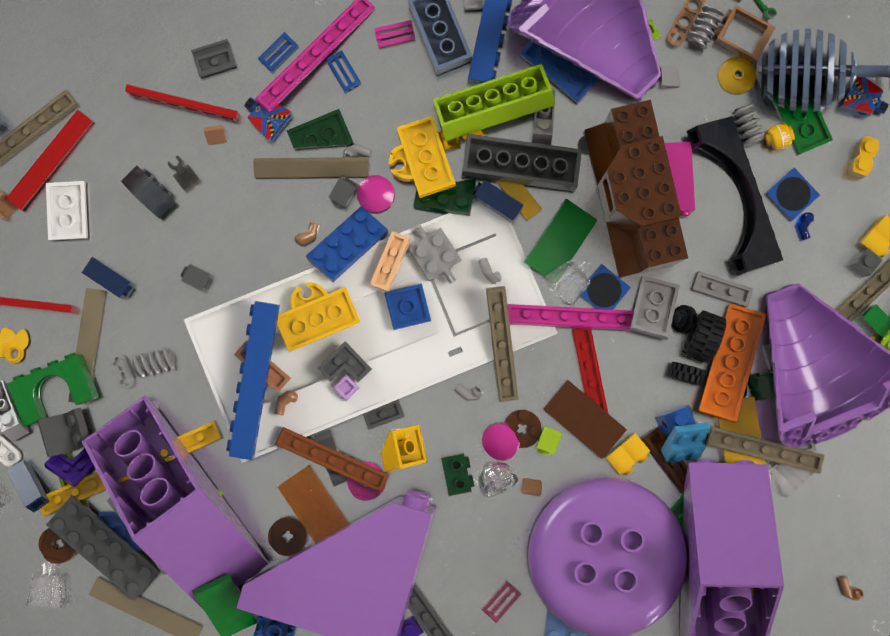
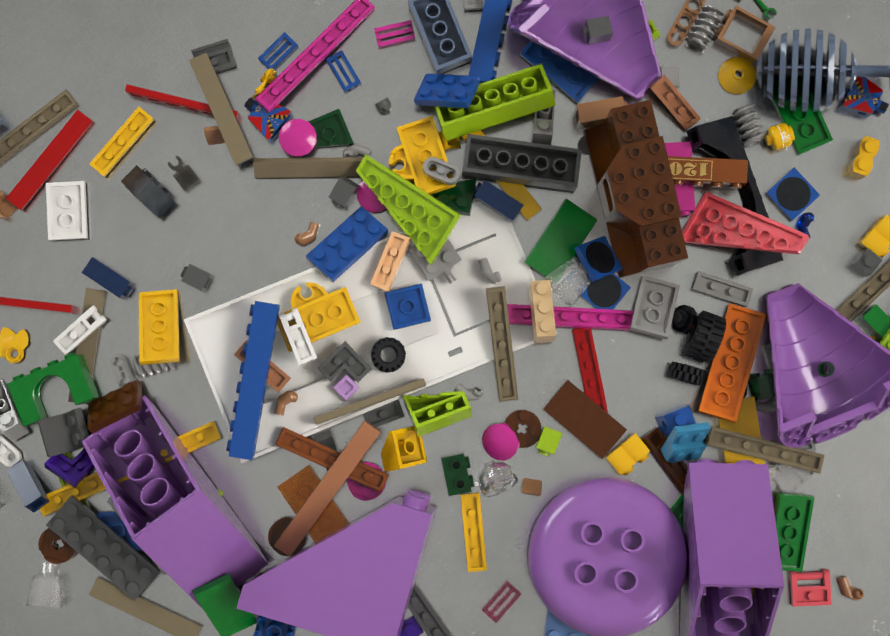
(79, 330): none -> white plate
(114, 406): none -> reddish brown plate
(121, 141): none -> yellow plate
(158, 327): none -> yellow plate
(221, 109): none -> dark tan tile
(266, 79): none -> yellow plate
(297, 137): none -> dark pink dish
(298, 337): none -> white plate
(327, 488): none -> nougat tile
(369, 401): none -> dark tan tile
(384, 105): none -> dark grey hinge
(388, 366): none -> black tyre
(415, 211): none -> lime wing
(436, 411): none -> lime wedge
(442, 171): none -> light grey plate
(447, 90): none -> blue plate
(473, 532): none -> yellow plate
(542, 311): none -> tan brick
(595, 112): none -> medium nougat window
(597, 30): none -> dark grey brick
(598, 258): none -> tile
(675, 102): none -> nougat plate
(708, 171): none -> dark orange brick
(730, 225): none -> coral wing
(768, 407): none -> light grey arm
(793, 523): none -> green tile
(813, 594): none -> coral plate
(823, 367): none -> dark green hinge

